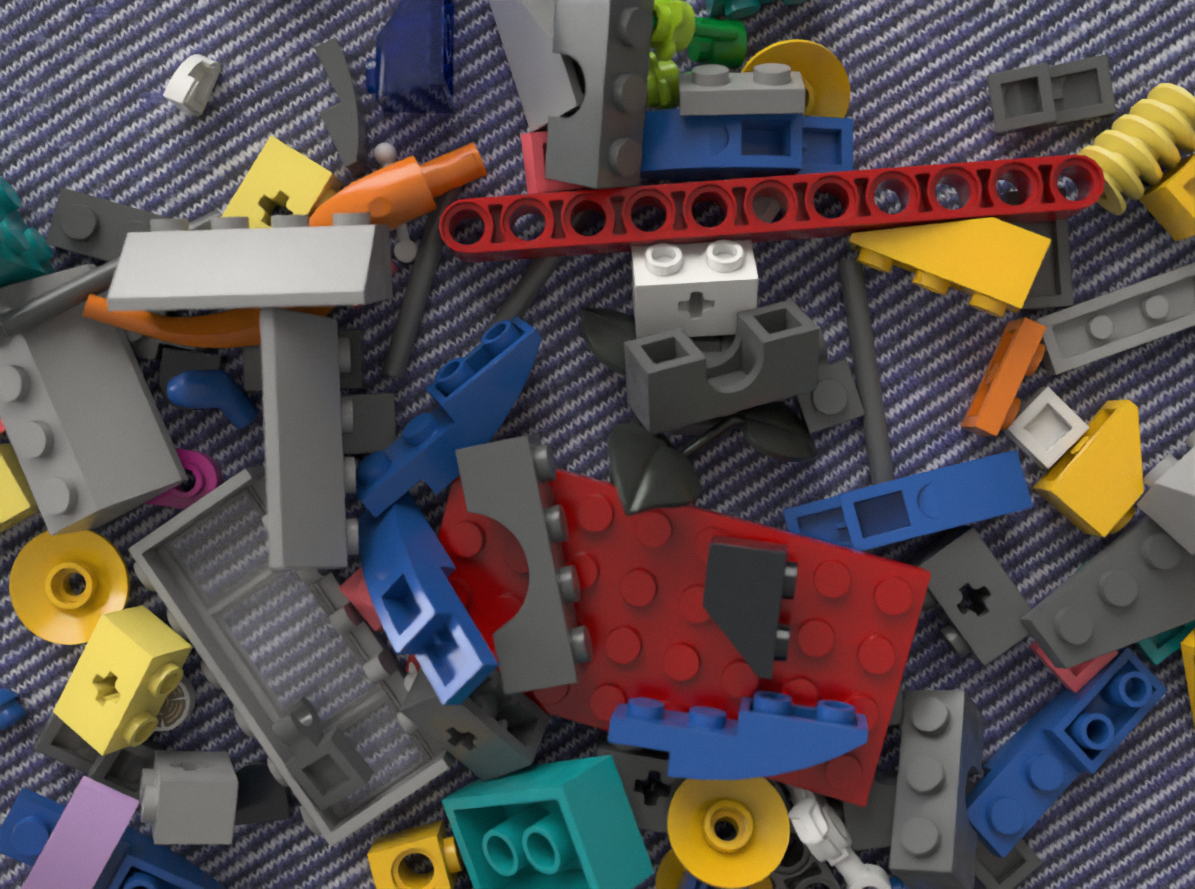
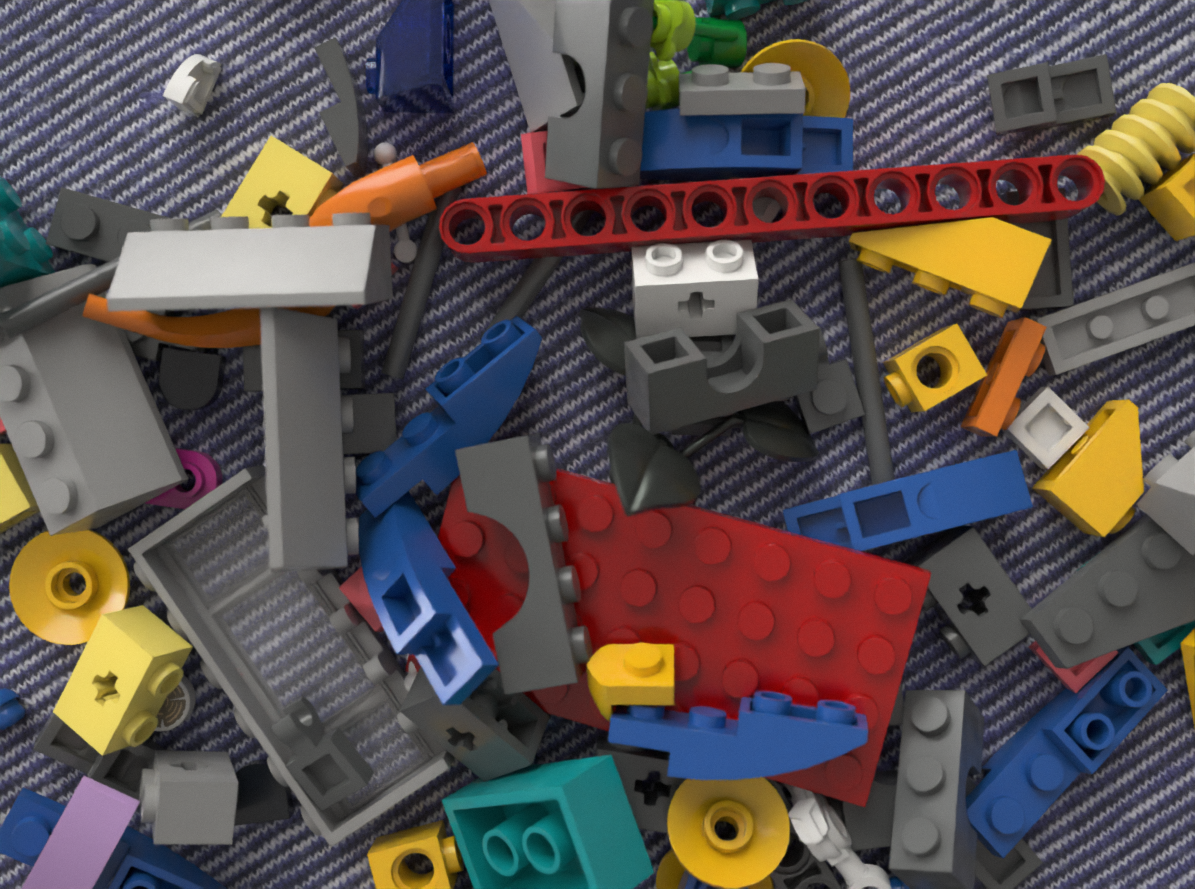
(212, 390): blue arm -> none
(631, 676): none -> yellow plate
(745, 597): black slope -> none
(956, 362): none -> yellow brick

